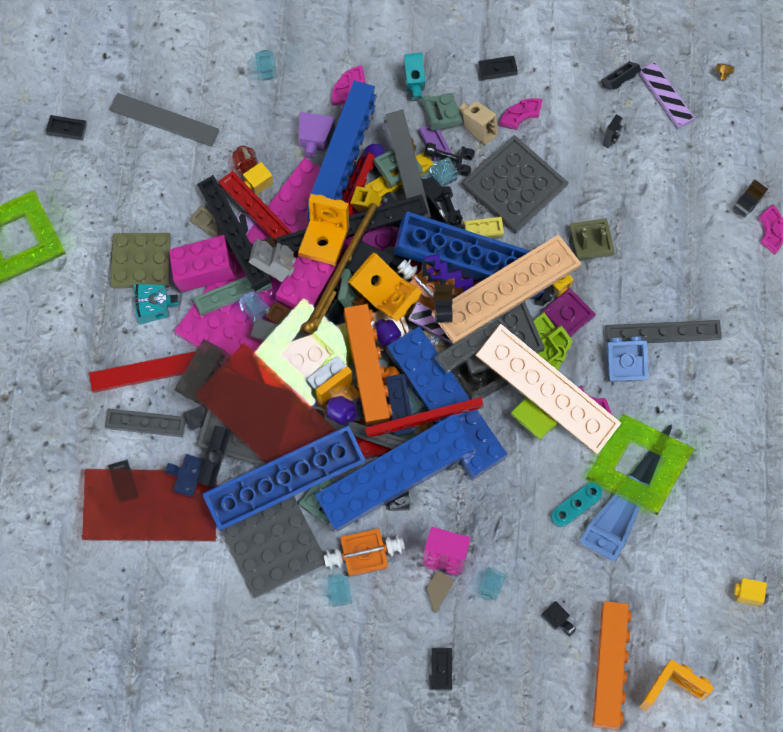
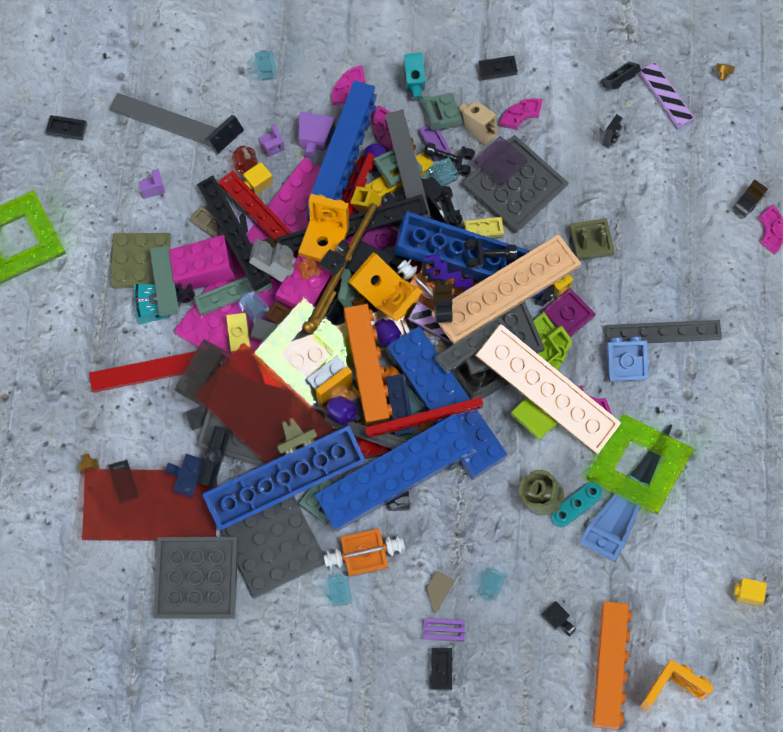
(88, 463): none -> pearl gold tile
(145, 422): dark grey tile -> none
(152, 186): none -> medium lavender panel
(164, 281): none -> sand green tile
(185, 295): none -> black plate
(196, 578): none -> dark grey plate
(225, 134): none -> black plate
(237, 331): none -> light yellow plate
(272, 142): none -> medium lavender panel
(295, 437): none -> olive plate
(308, 263): none -> plate
(334, 261): none -> black plate
(381, 128): none -> dark pink tile
(446, 551): dark pink brick -> none
(461, 630): none -> medium lavender tile
(478, 262): none -> black bar
(500, 160): none -> clear purple plate
(541, 492): none -> olive brick

